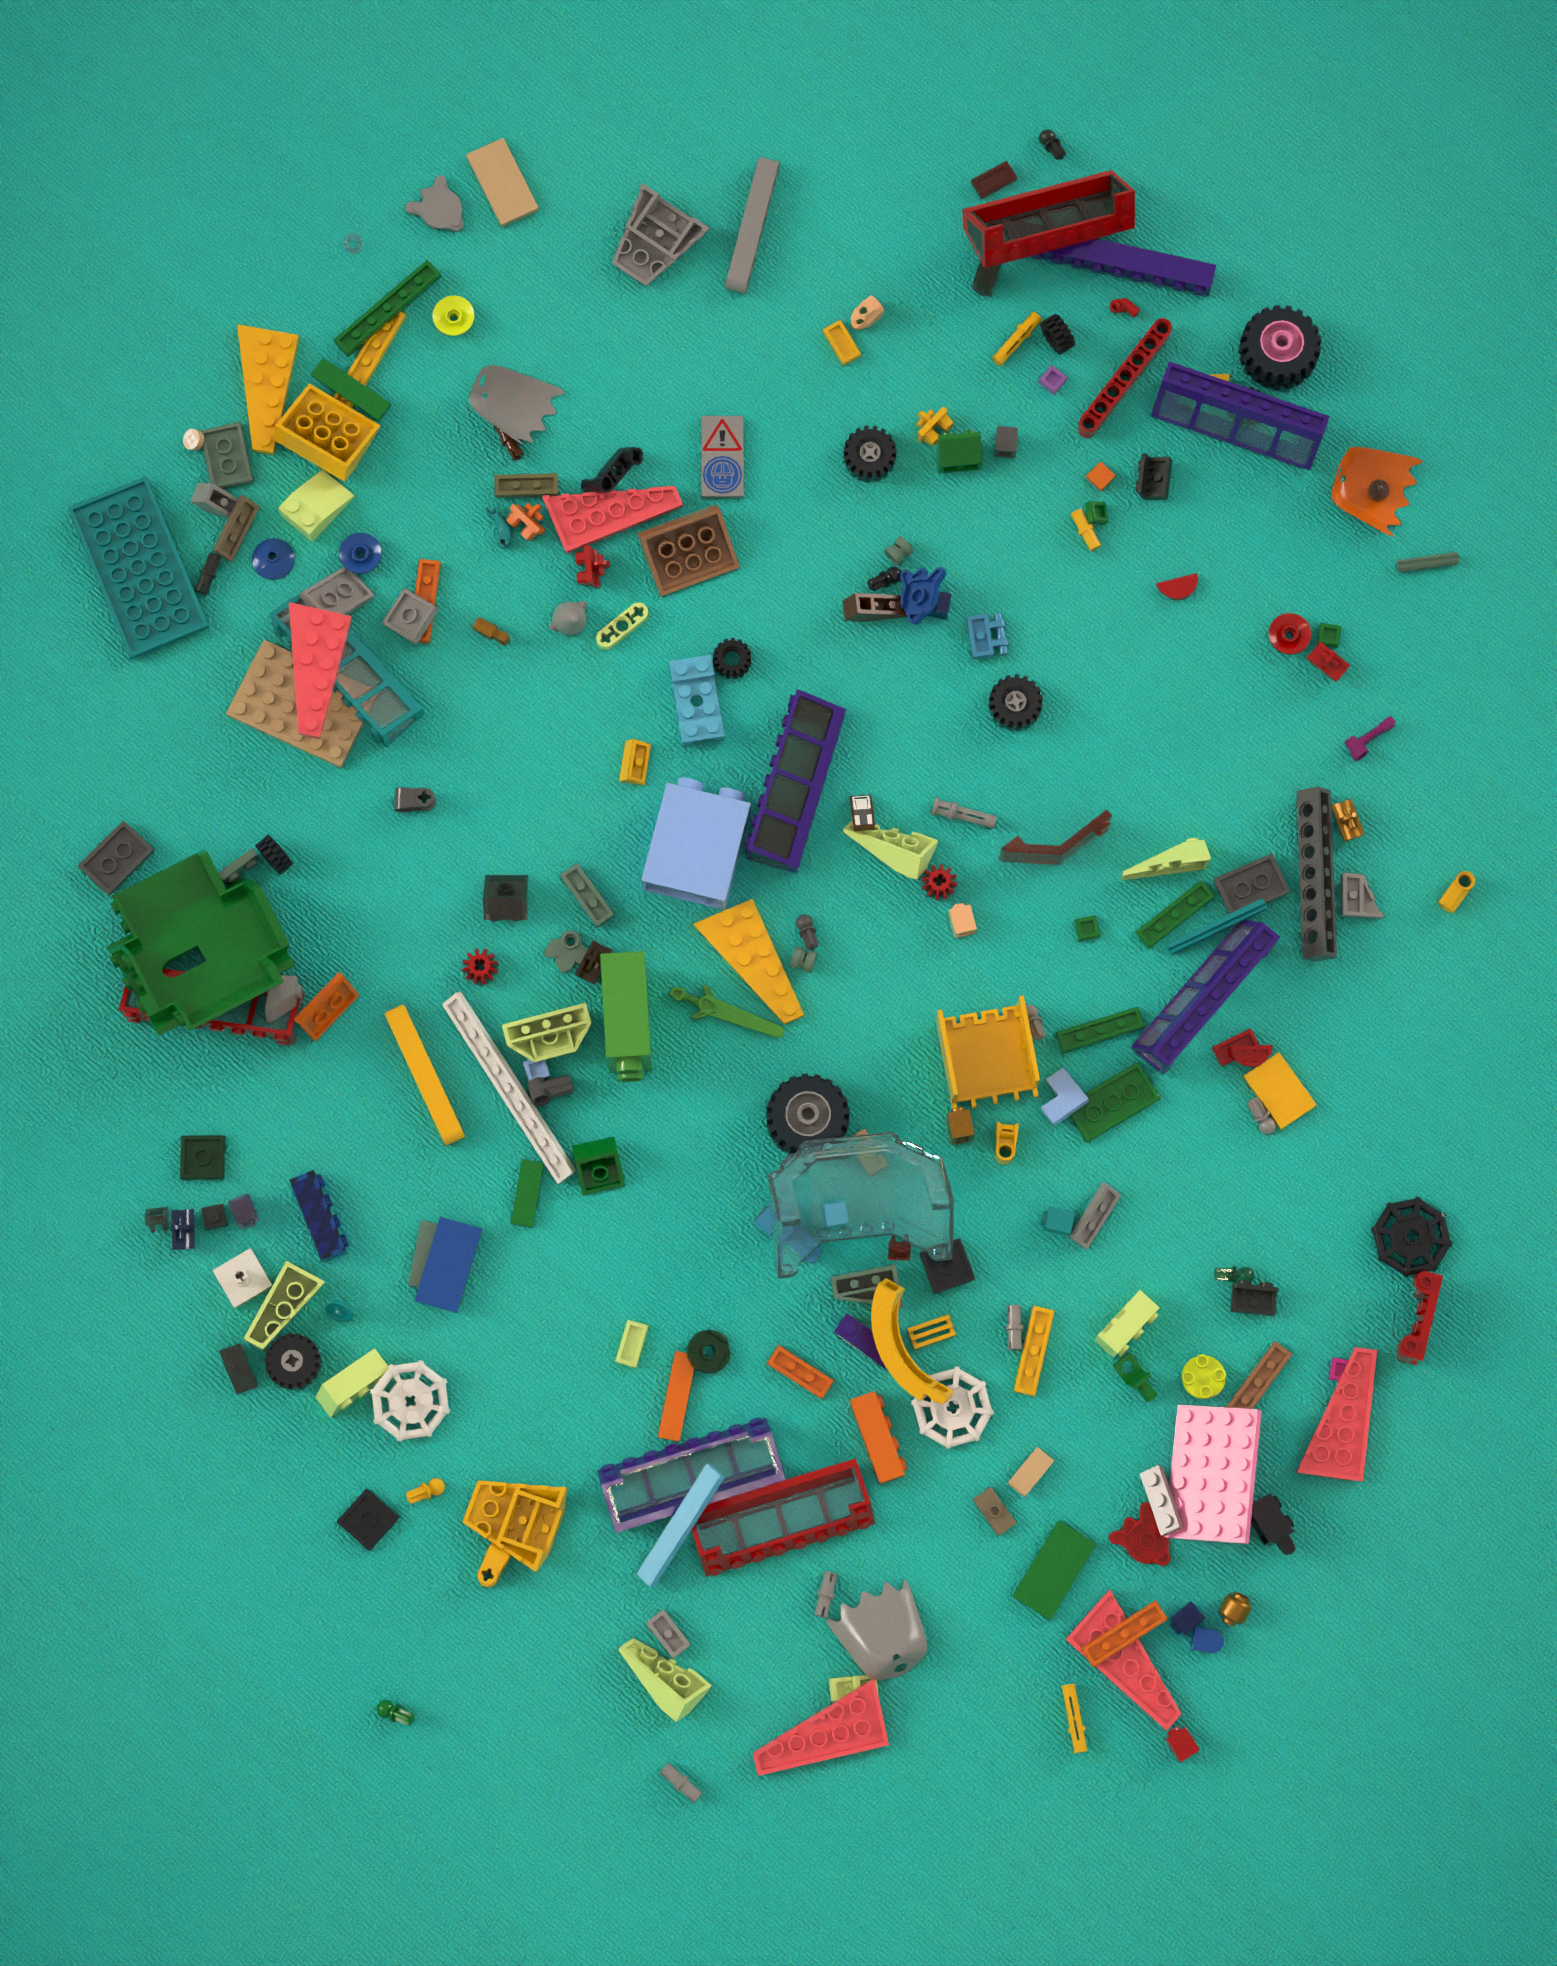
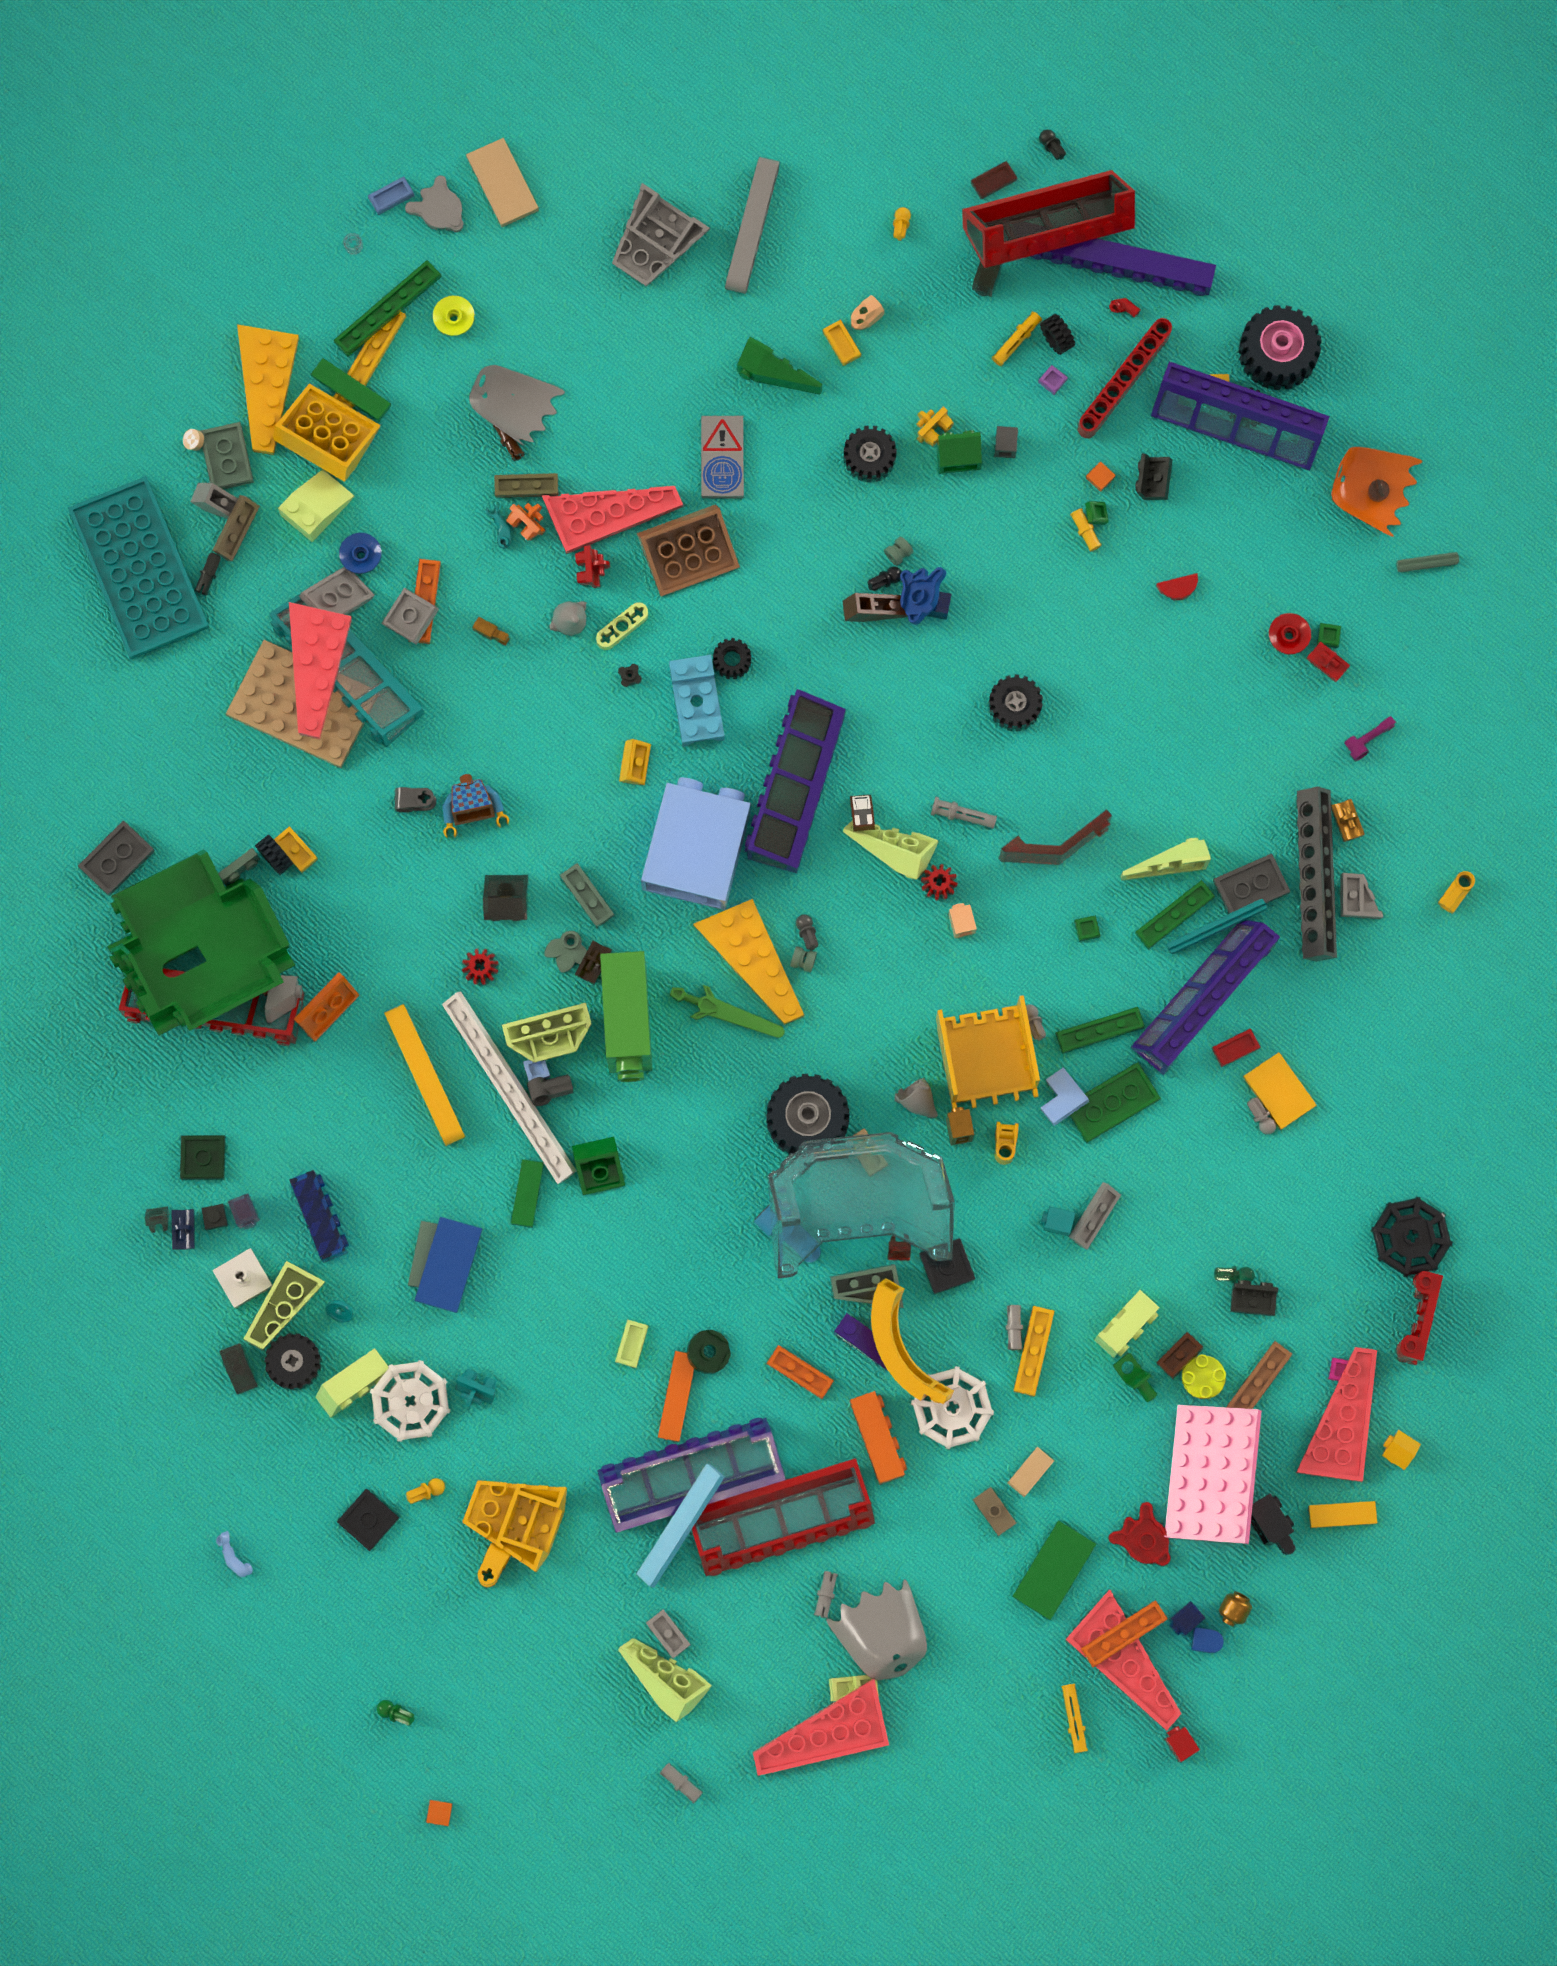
(230, 1558): none -> light blue arm
(277, 567): blue dish -> none
(296, 849): none -> yellow plate
(391, 195): none -> medium blue tile
(439, 1813): none -> orange tile
(470, 803): none -> torso
(474, 1391): none -> teal hips
(606, 479): black beam -> none
(628, 681): none -> pearl dark grey plate
(763, 367): none -> green wedge
(835, 1213): medium azure tile -> none
(901, 223): none -> yellow axle
(917, 1099): none -> light grey hat
(935, 1321): yellow tile -> none
(980, 635): dark azure plate -> none
(1161, 1500): plate -> none
(1179, 1355): none -> reddish brown plate
(1250, 1054): red tile -> none
(1342, 1514): none -> yellow tile
(1400, 1449): none -> yellow brick

